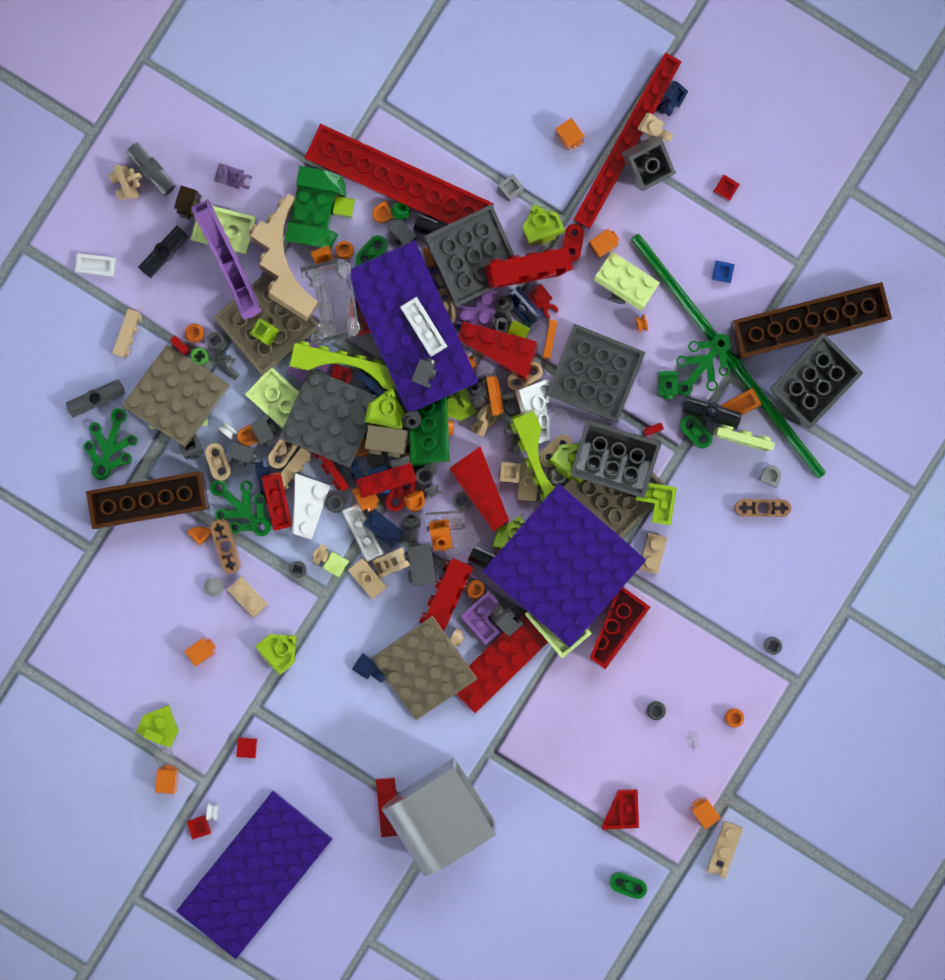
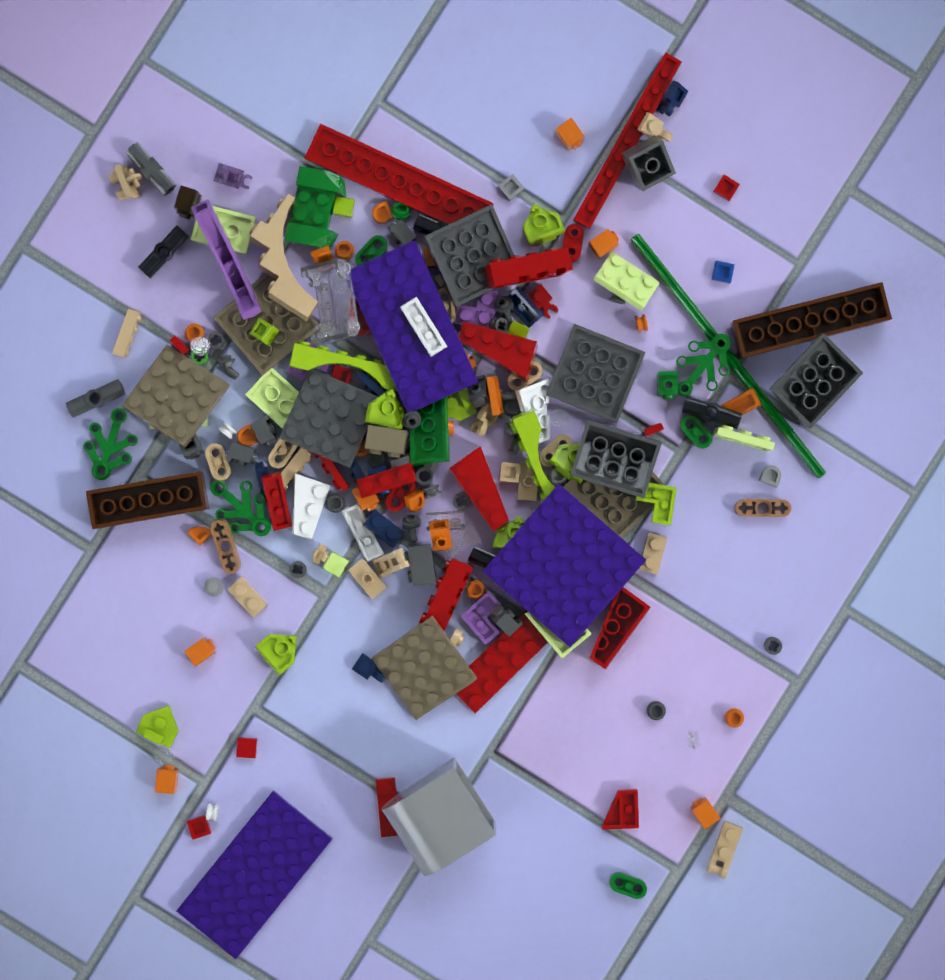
(95, 265): white tile -> none
(200, 345): none -> clear plate
(425, 372): dark grey brick -> none
(549, 339): orange tile -> none

